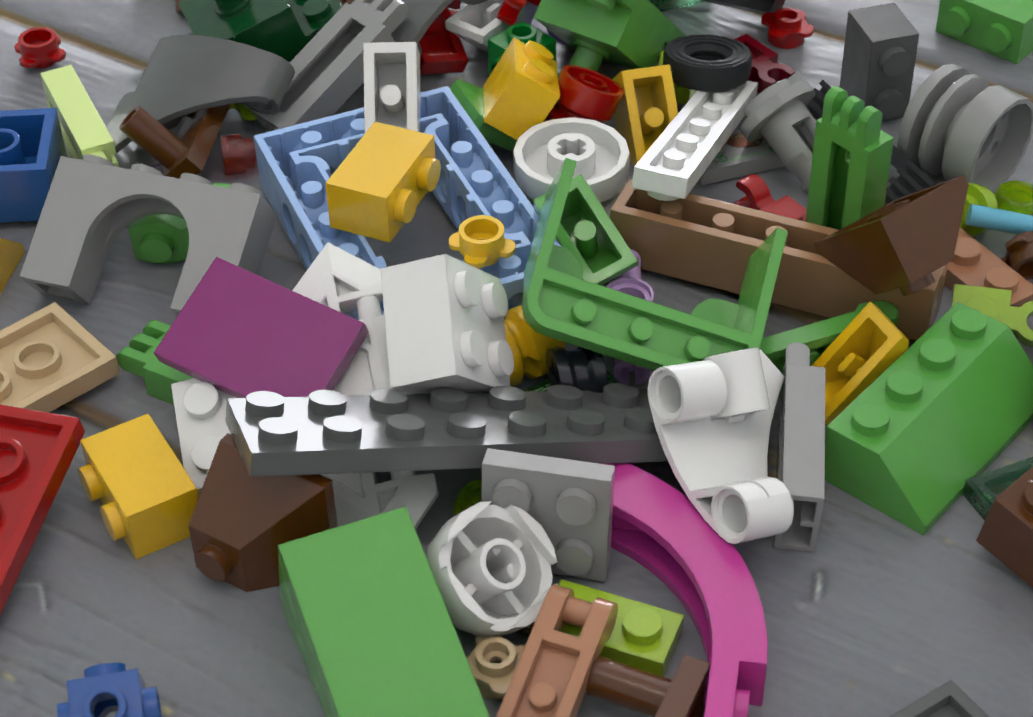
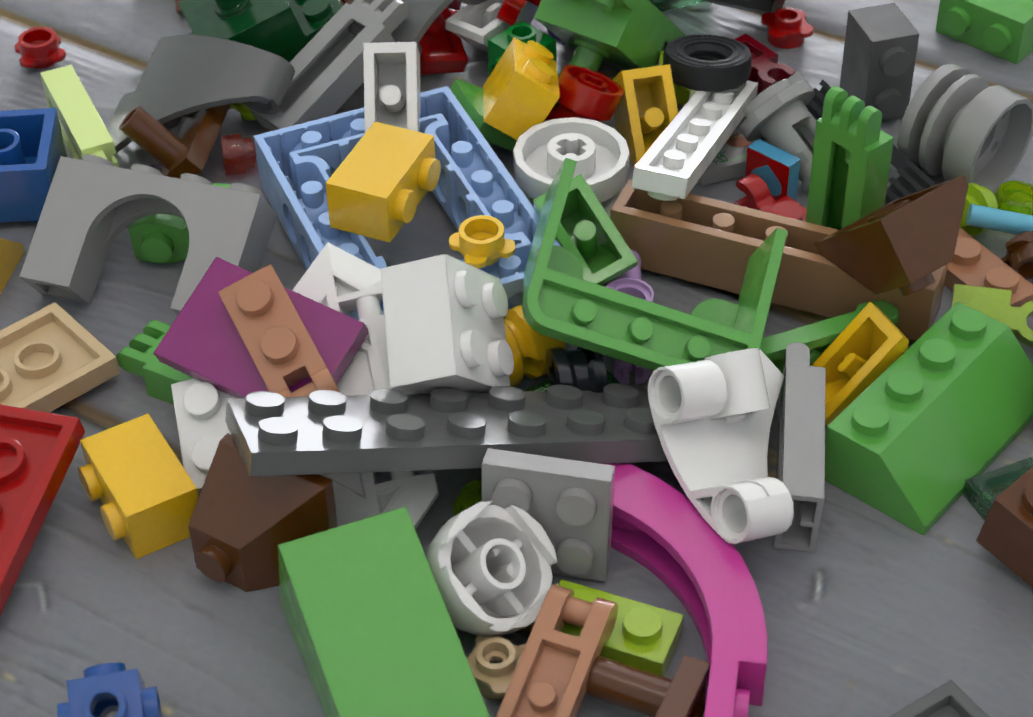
(275, 334): none -> nougat plate
(775, 167): none -> dark azure tile

